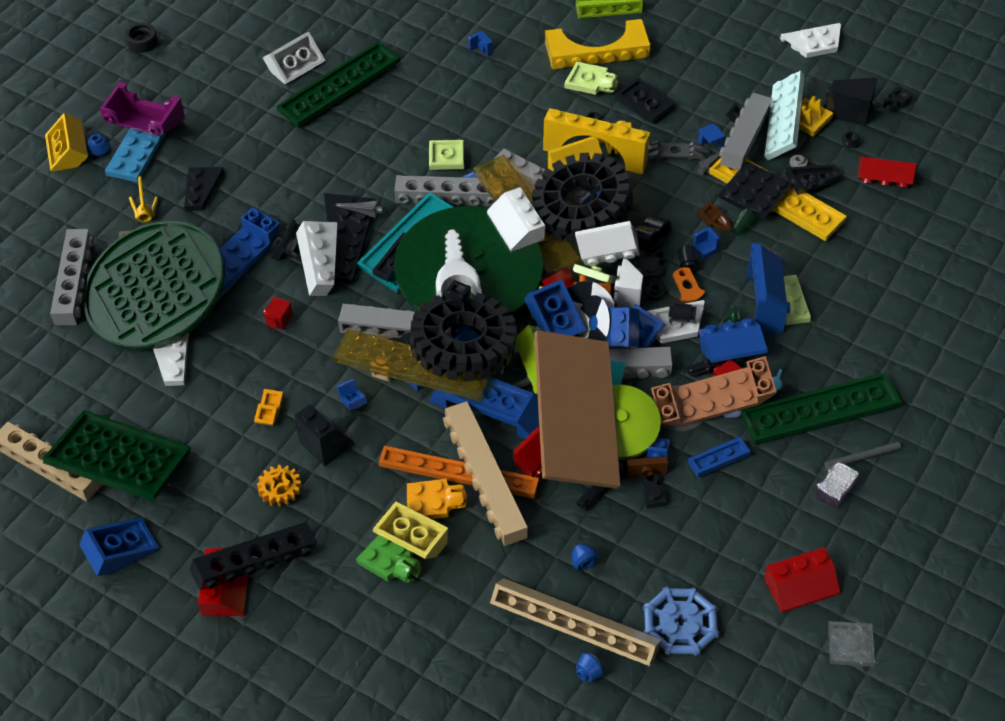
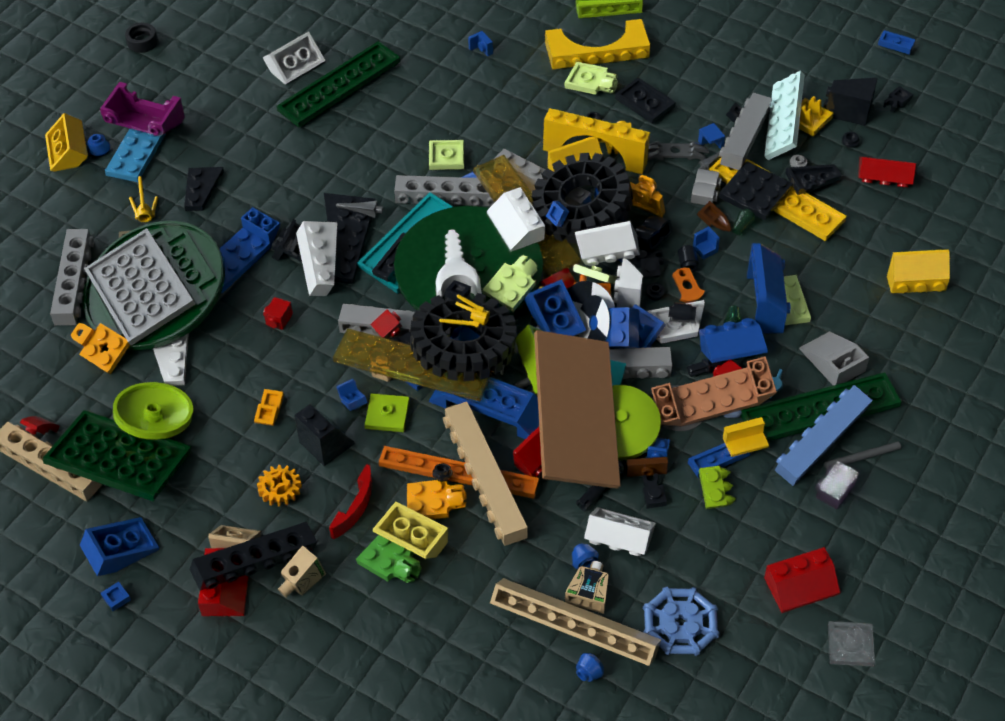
(37, 424): none -> red slope
(94, 341): none -> light orange plate
(115, 596): none -> blue plate
(139, 286): none -> light grey plate
(152, 410): none -> lime dish
(229, 536): none -> tan slope
(301, 573): none -> tan torso
(342, 521): none -> red slope
(387, 324): none -> red brick
(387, 412): none -> lime plate
(442, 472): none -> black plate
(478, 314): none -> yellow plant
(512, 283): none -> yellowish green plate
(557, 213): none -> blue plate
(588, 588): none -> torso
(619, 531): none -> white slope
(647, 197): none -> light orange plate
(705, 187): none -> light grey brick
(715, 488): none -> lime plate
(745, 437): none -> yellow panel
(815, 40): white wing -> none
(822, 435): none -> medium blue brick
(836, 357): none -> light grey slope
(896, 42): none -> blue plate
(919, 271): none -> yellow slope

